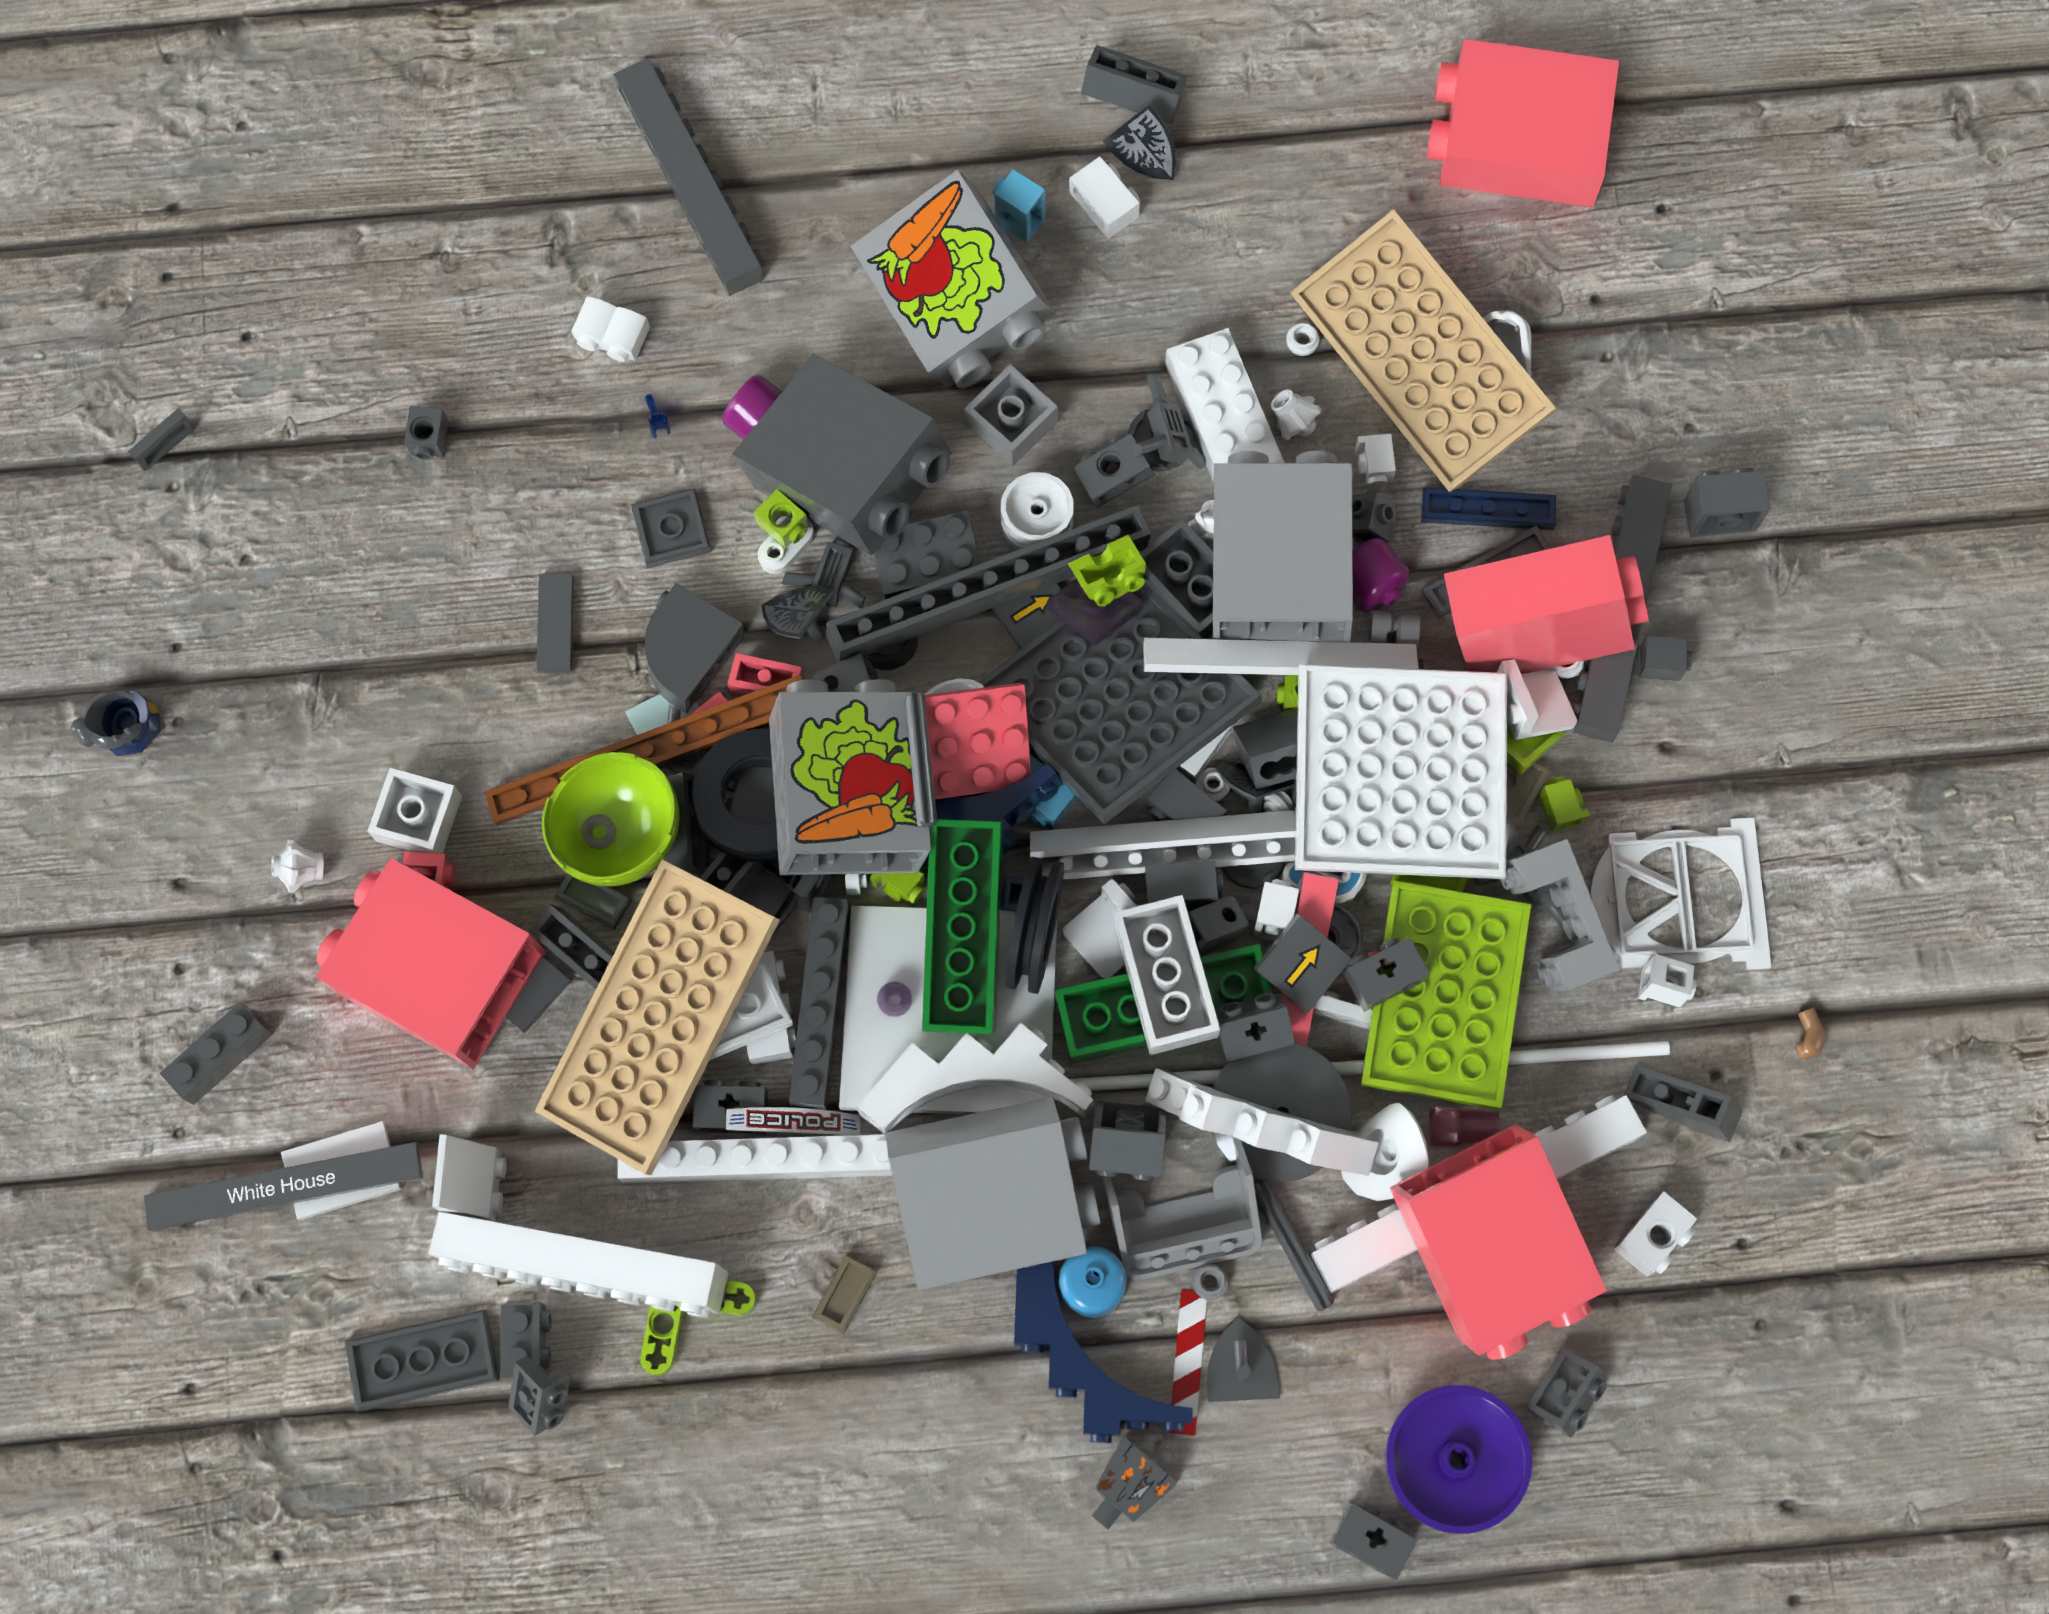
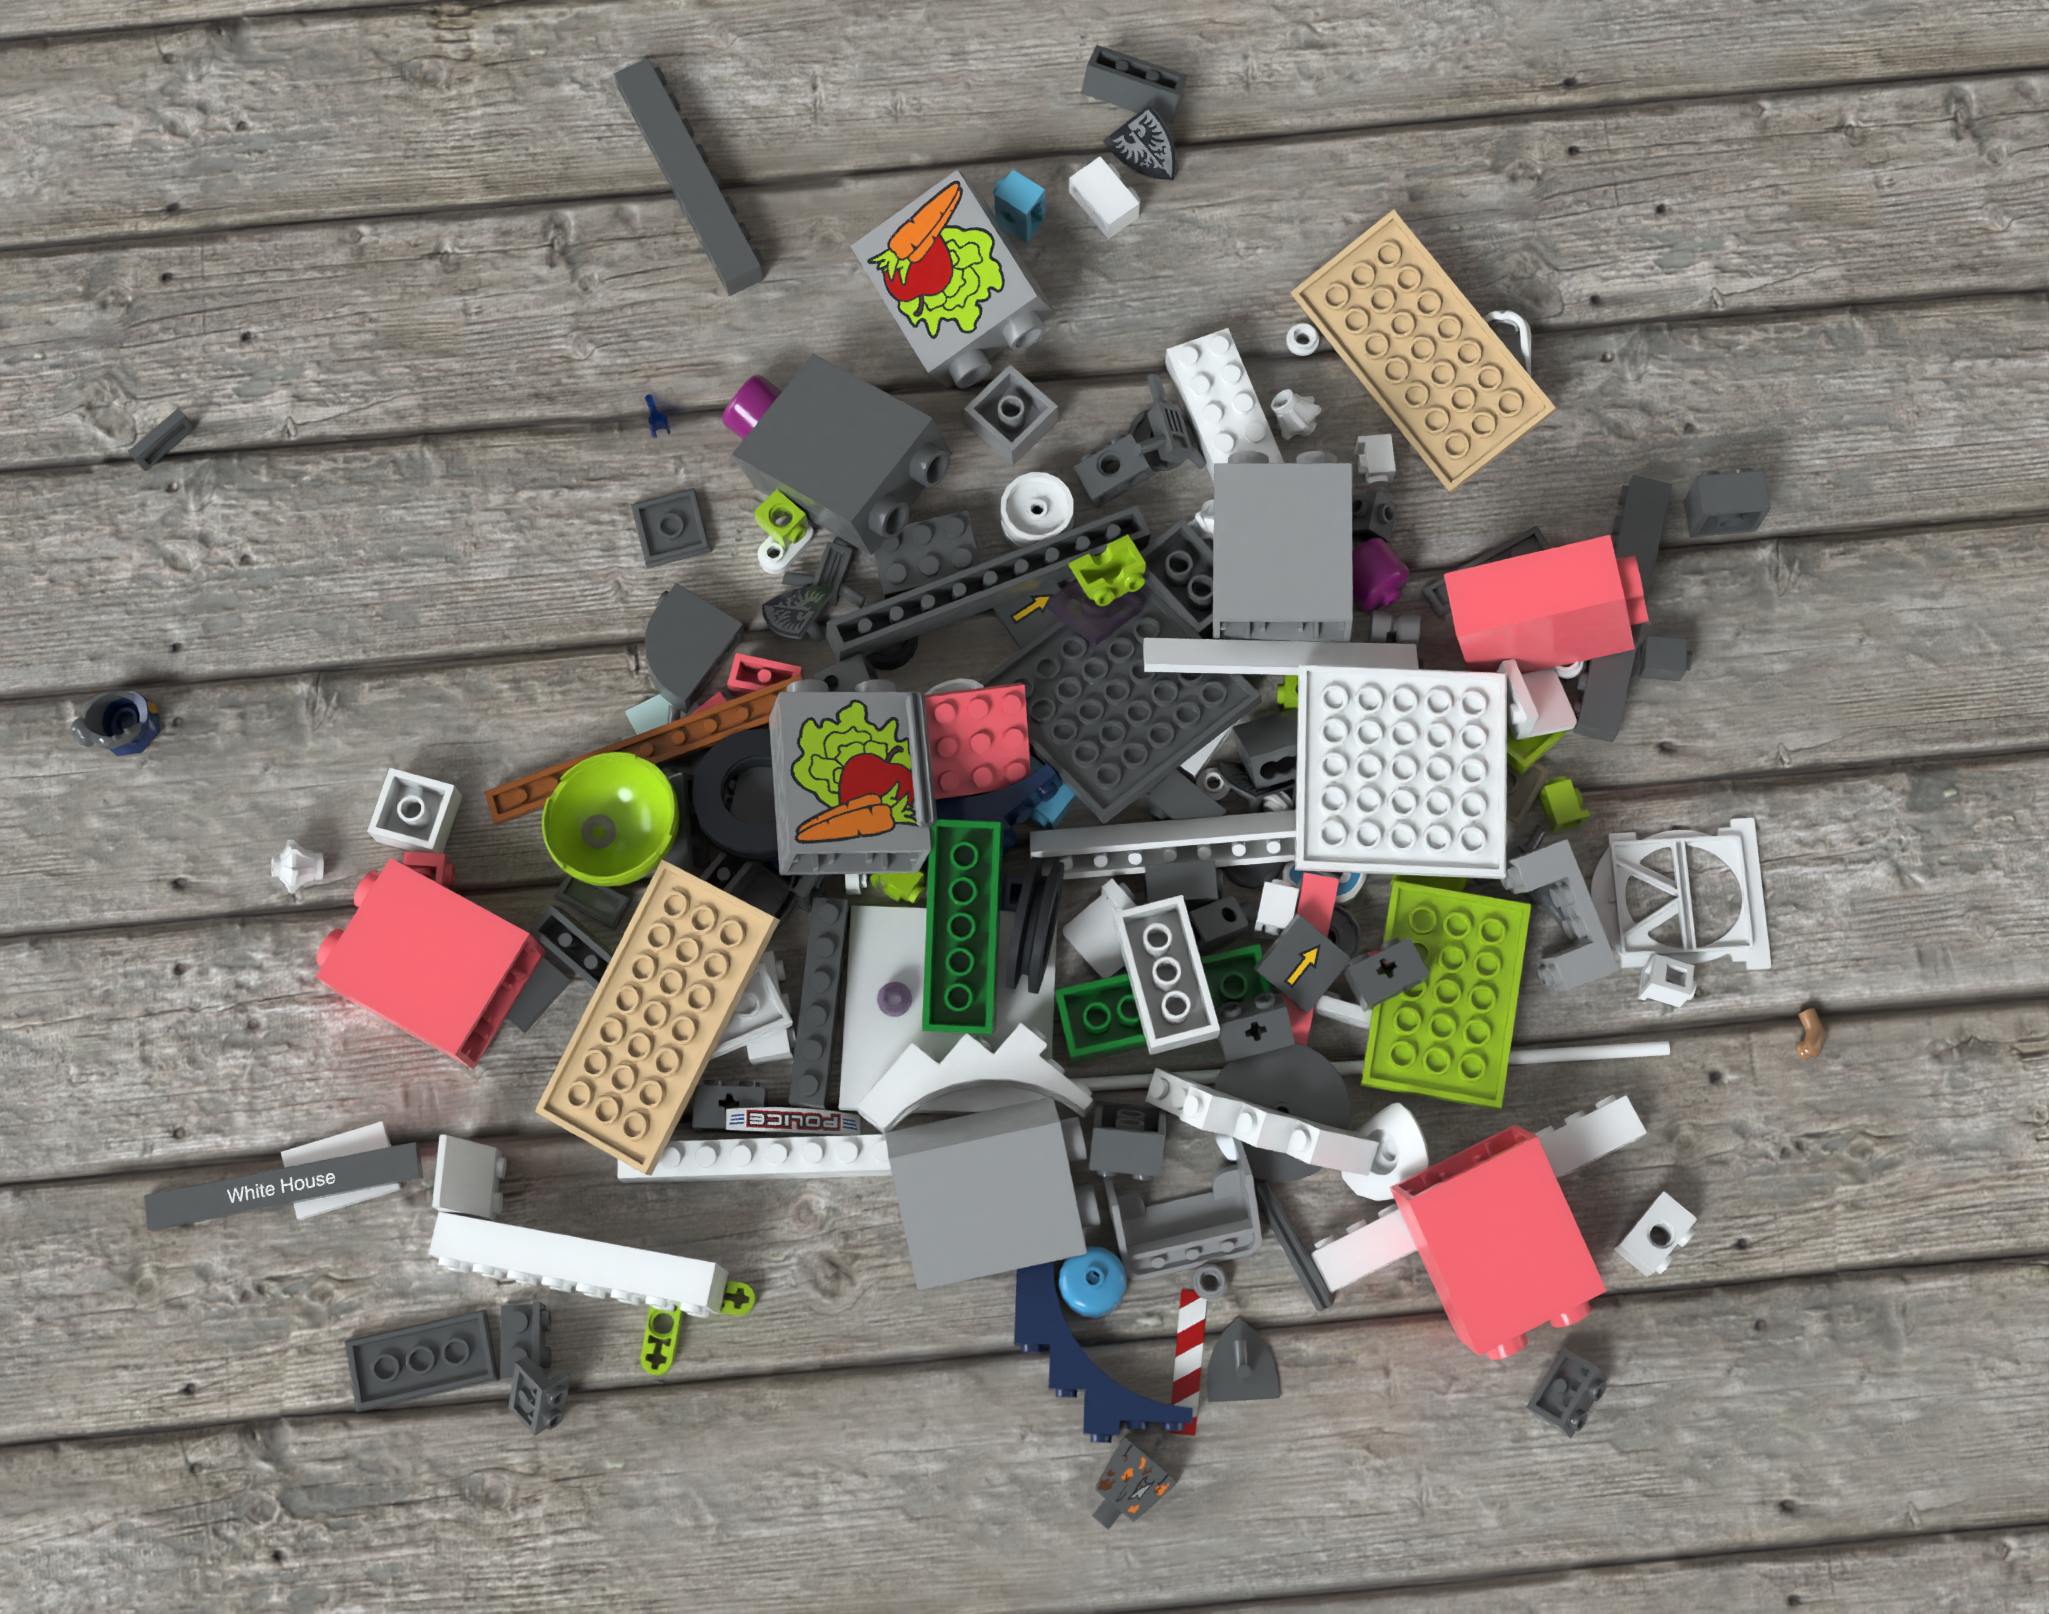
(216, 1053): dark grey brick -> none
(421, 420): dark grey brick -> none
(555, 623): dark grey tile -> none
(610, 329): white brick -> none
(844, 1294): dark tan tile -> none
(1385, 1558): dark grey brick -> none
(1453, 1127): clear pink piece -> none
(1488, 508): dark blue tile -> none
(1492, 1451): dark purple dish -> none
(1524, 122): coral brick -> none
(1685, 1102): dark grey slope -> none

